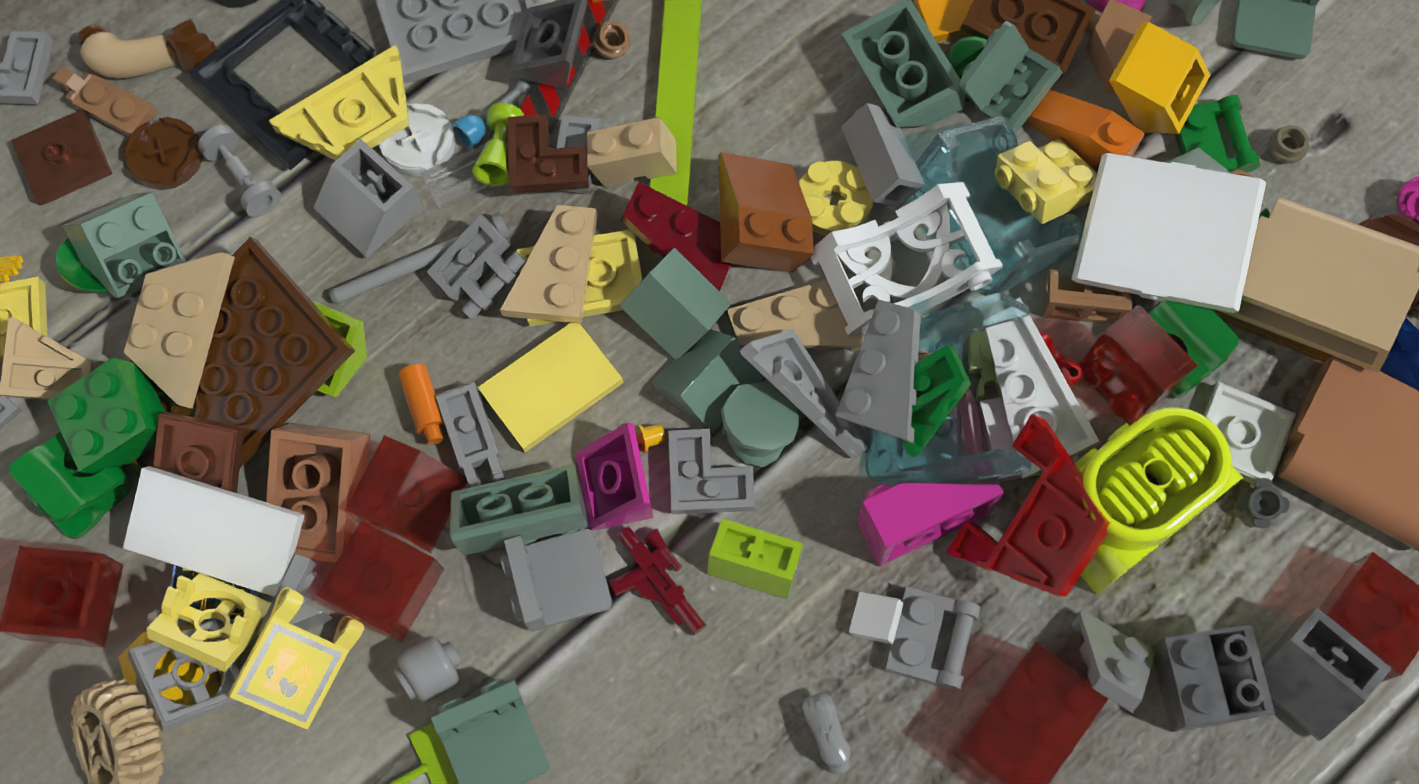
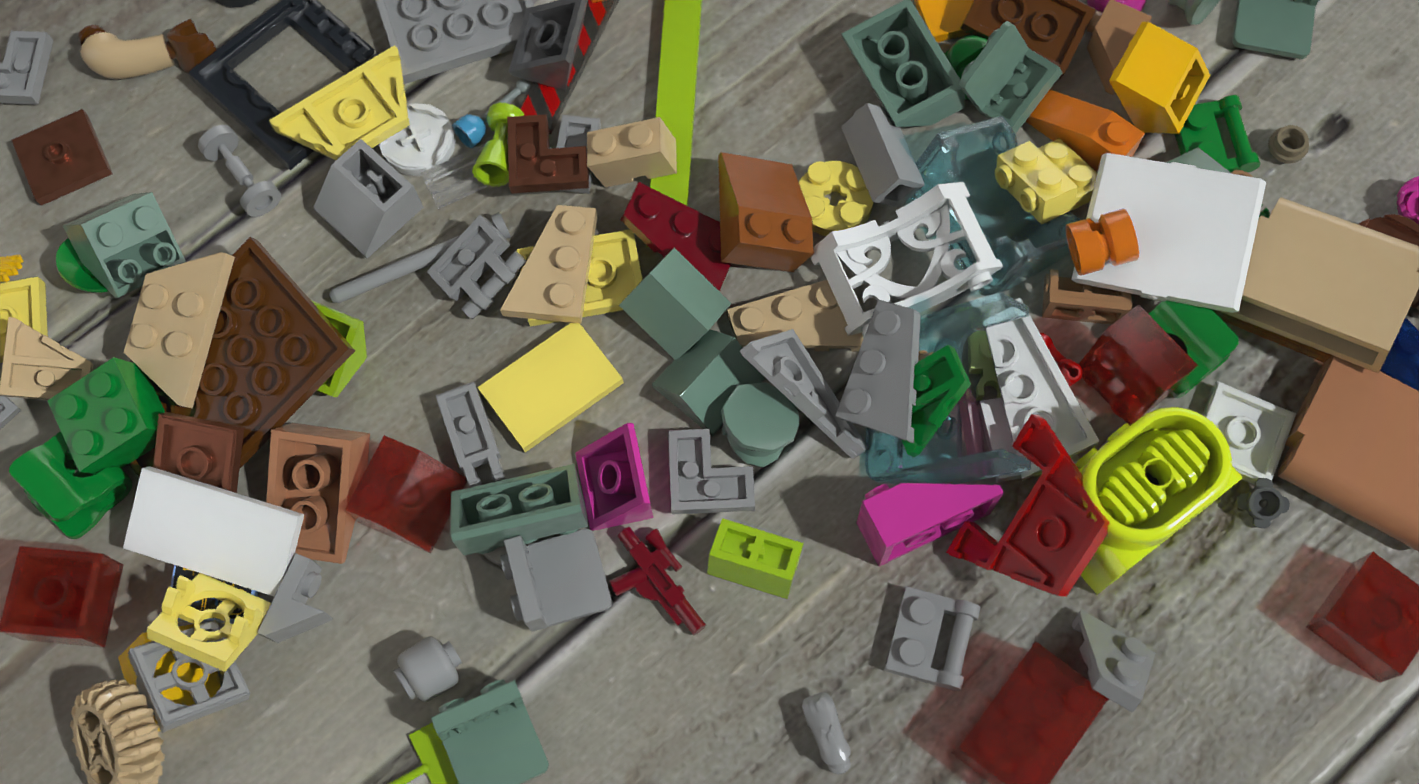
(105, 101): medium nougat hinge -> none
(163, 153): reddish brown tile -> none
(291, 666): light yellow flag -> none
(381, 581): clear red brick -> none
(422, 402): orange cylinder -> none
(616, 31): medium nougat plate -> none
(650, 436): yellow piece -> none
(876, 617): white tile -> none
(1105, 241): none -> orange wheel
(1212, 678): flat silver slope -> none
(1321, 673): flat silver slope -> none

